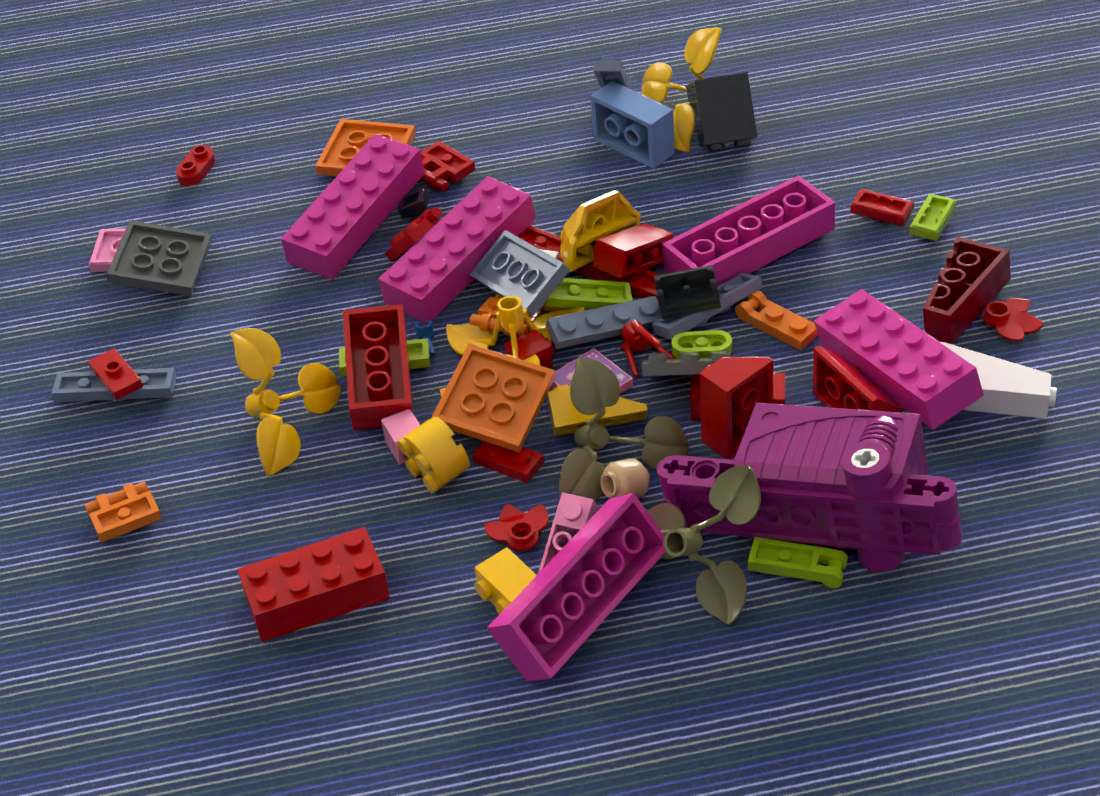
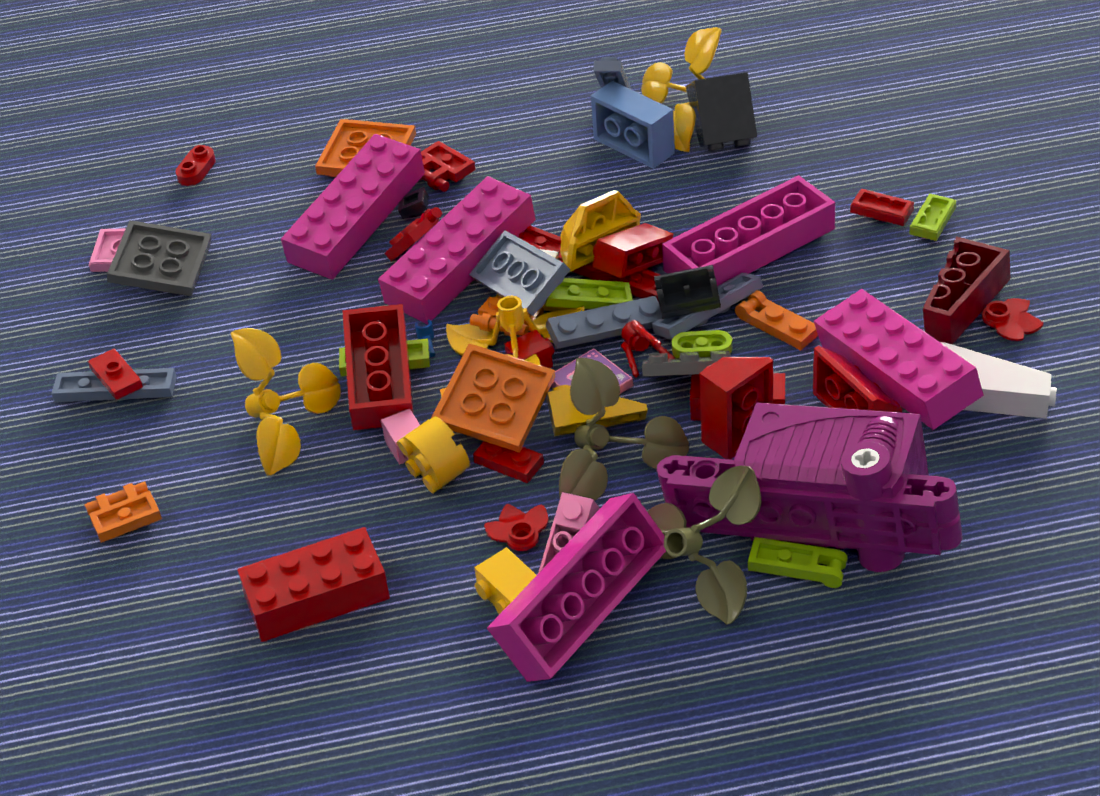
(625, 478): tan head -> none

